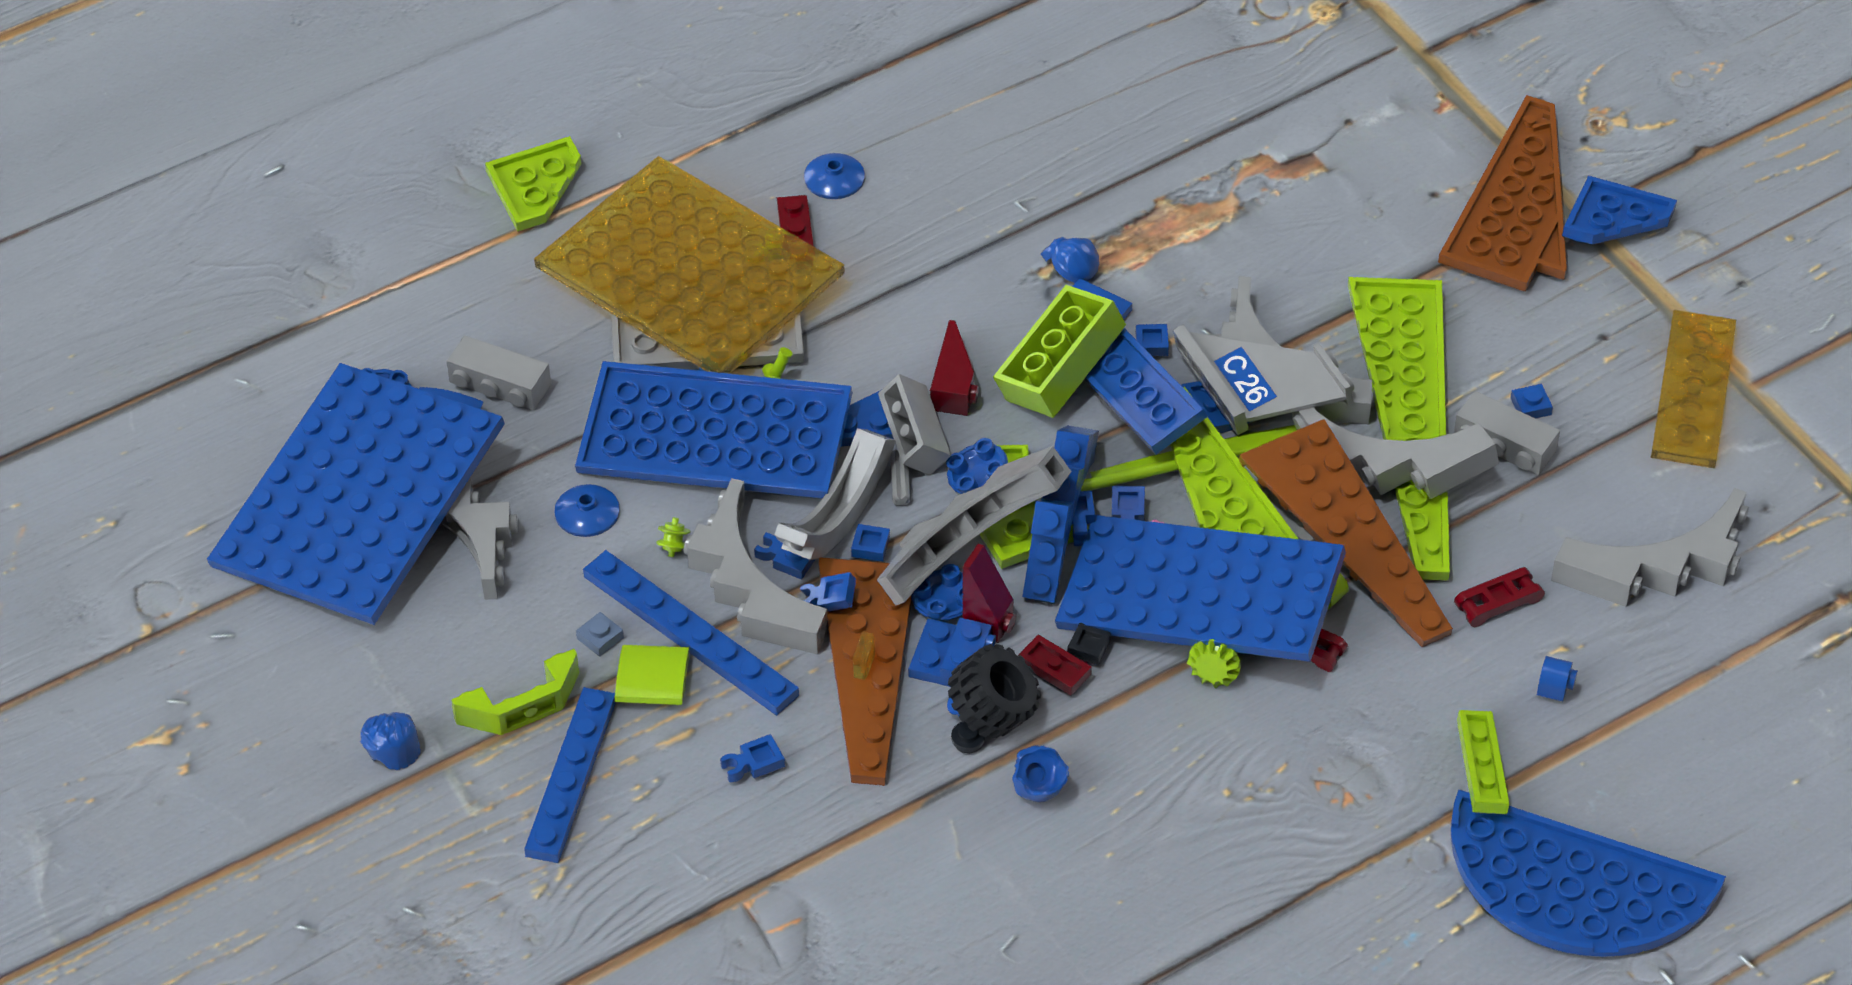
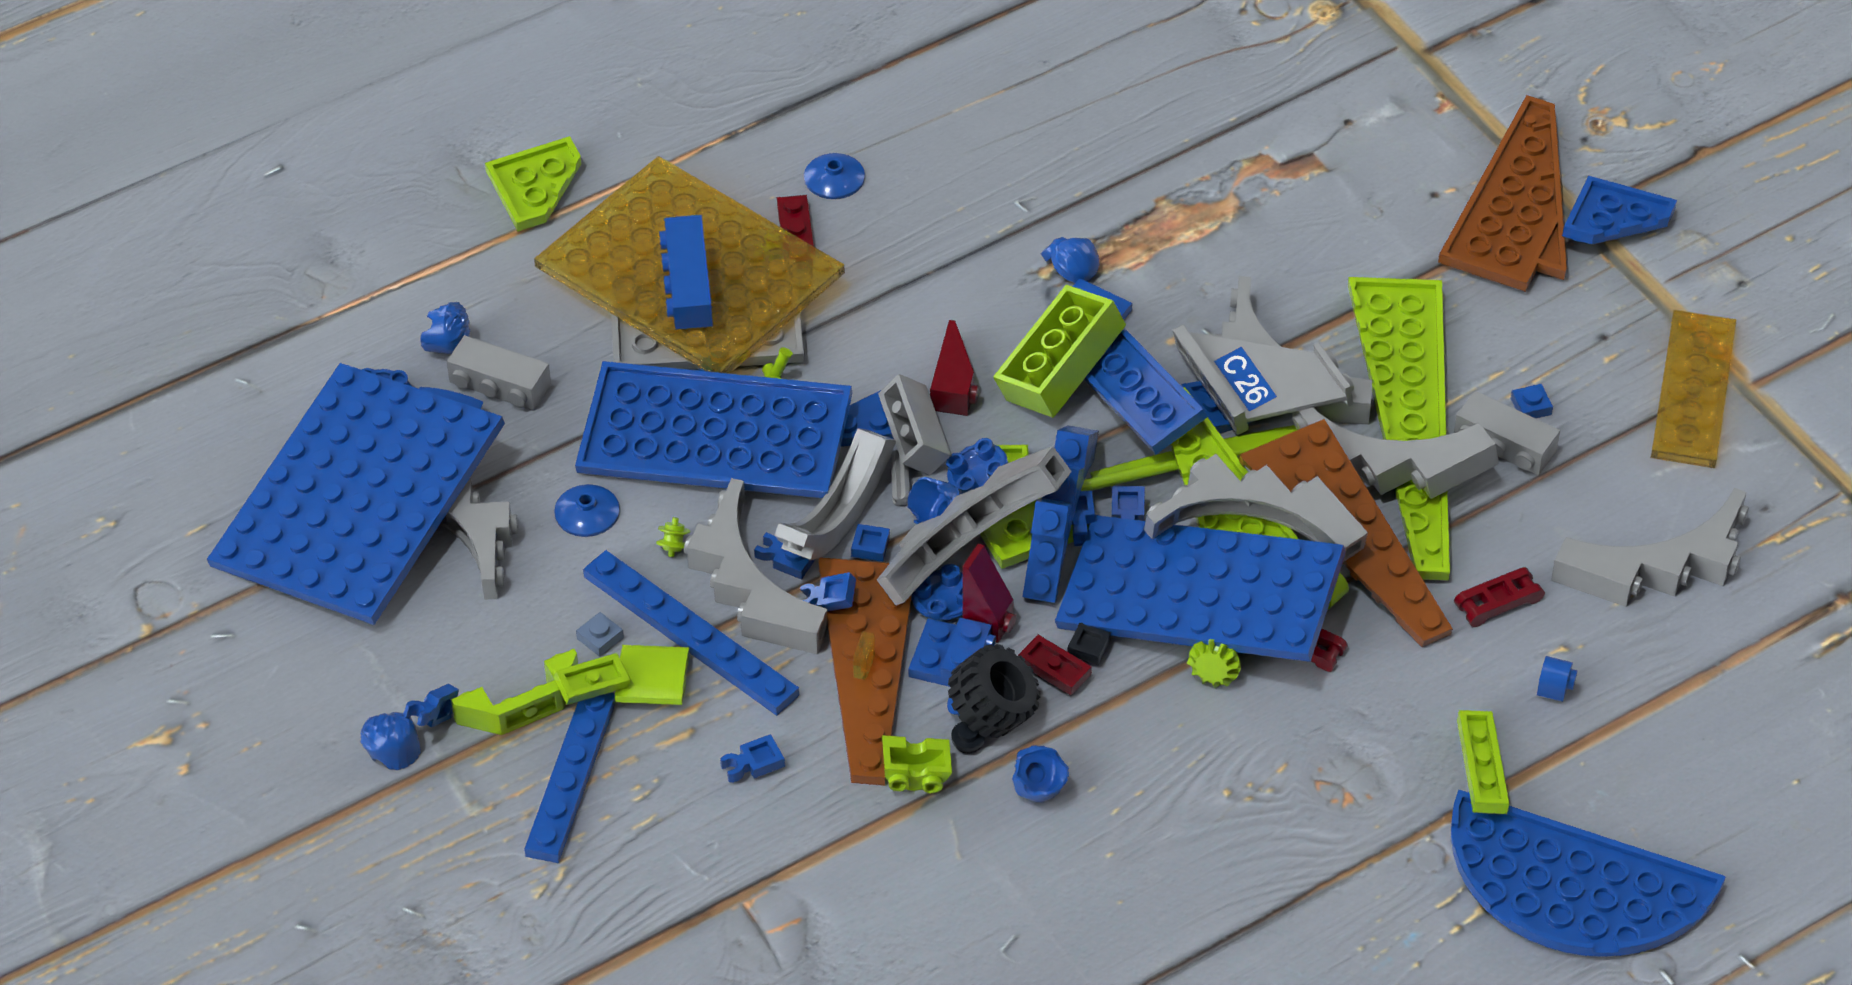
(435, 708): none -> blue plate
(447, 328): none -> blue hair
(591, 678): none -> lime plate
(688, 272): none -> blue brick
(916, 765): none -> lime cylinder
(930, 498): none -> blue hair
(1153, 338): blue plate -> none
(1260, 494): none -> light grey arch

